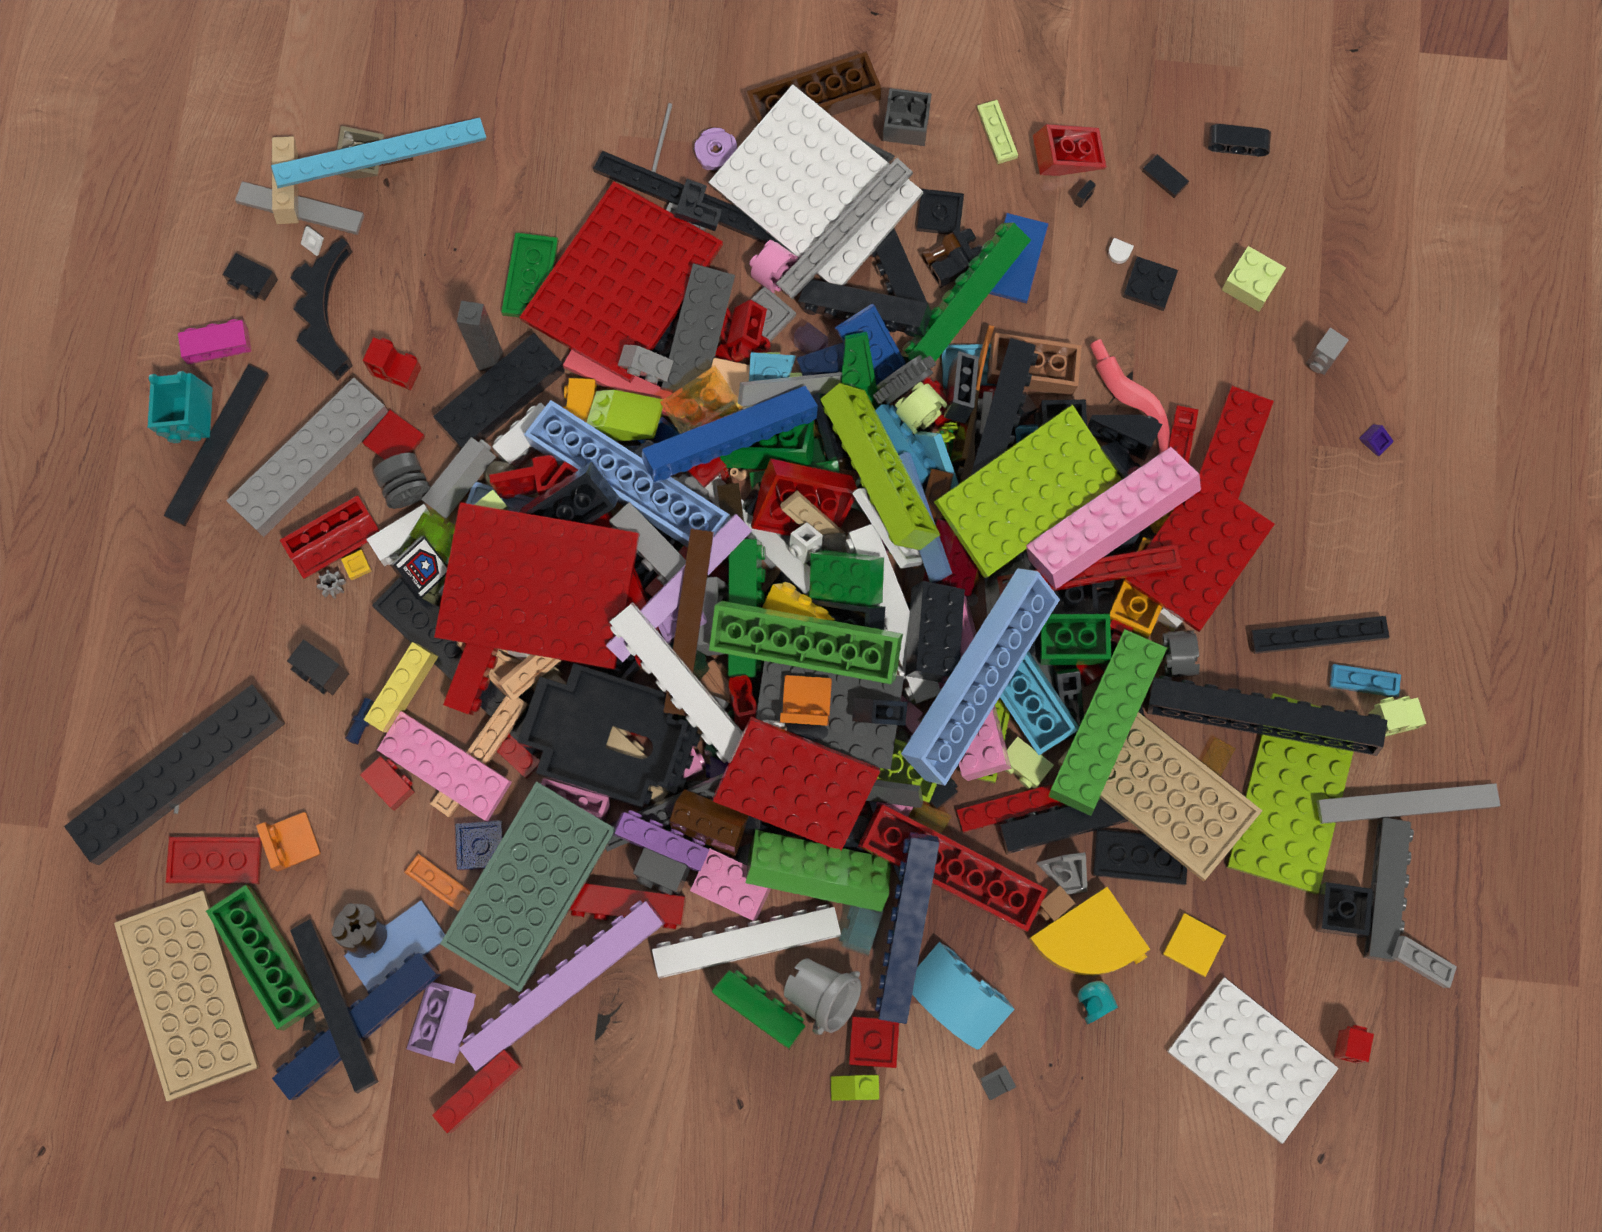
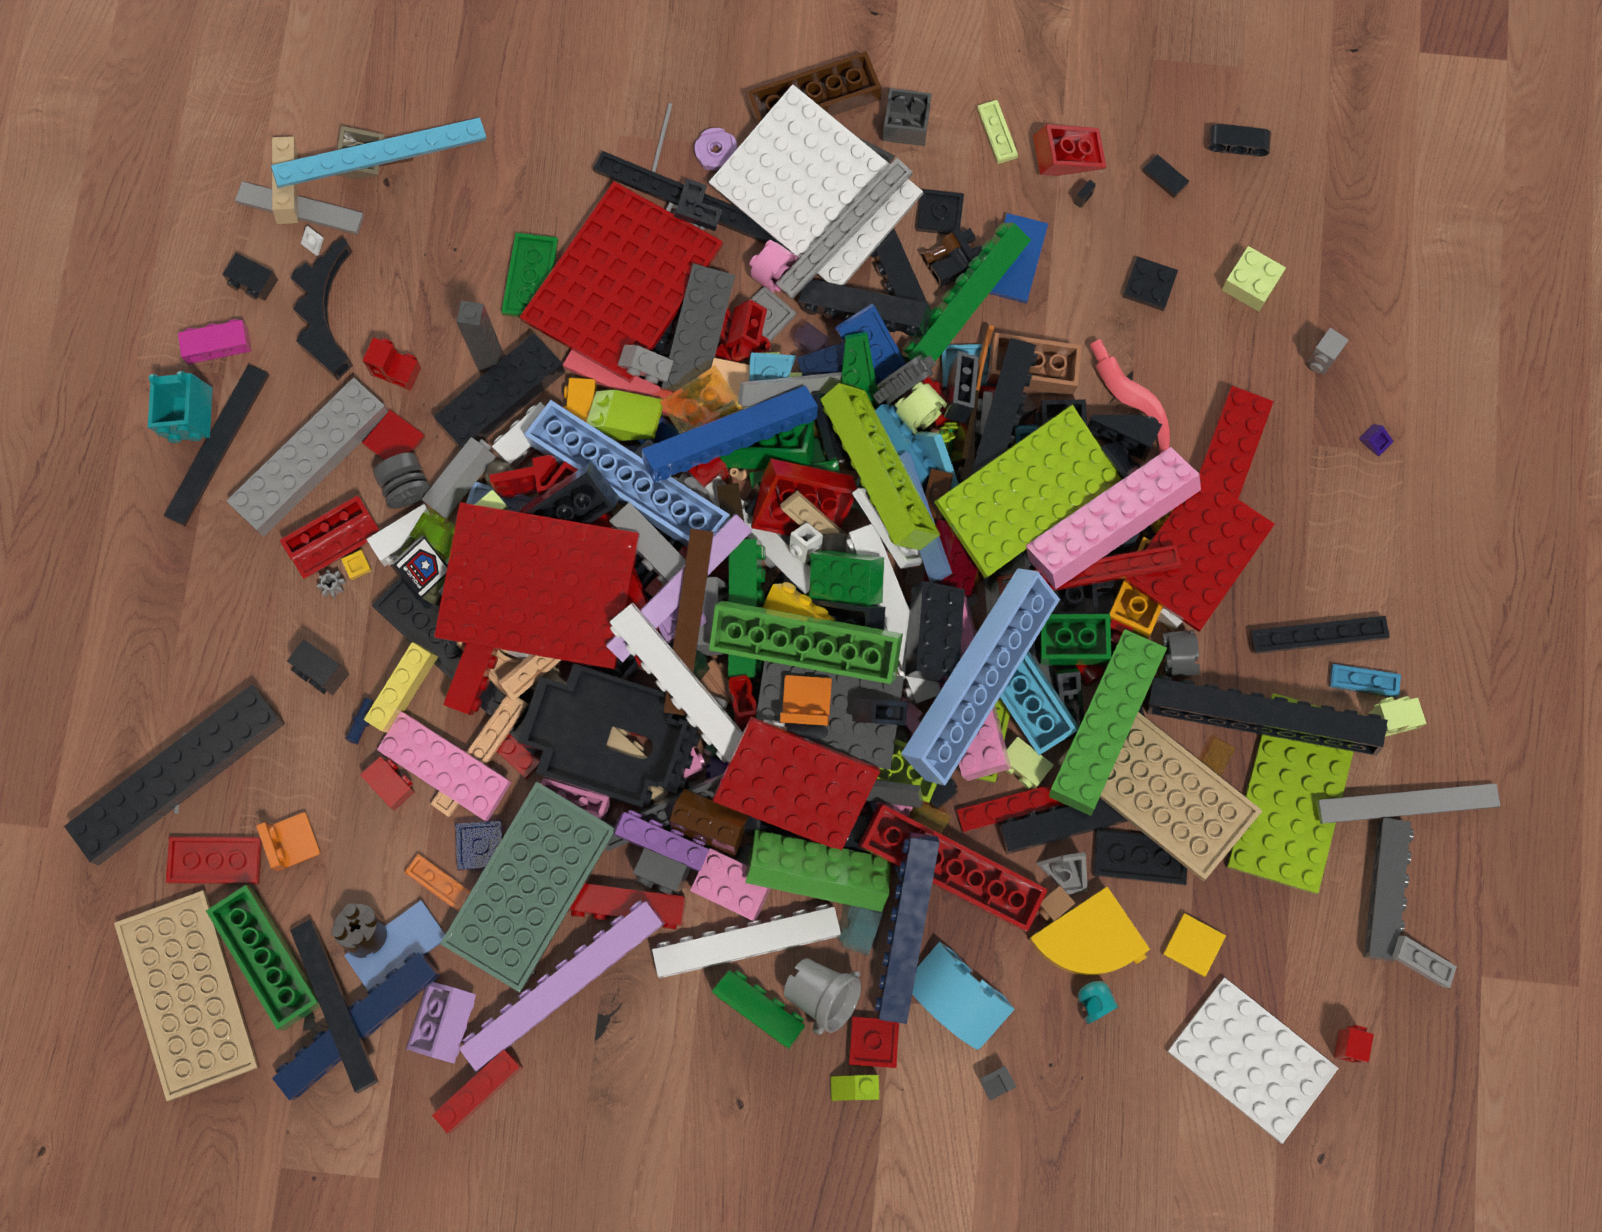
(1119, 251): white tile -> none
(1183, 431): red slope -> none
(1344, 910): black brick -> none

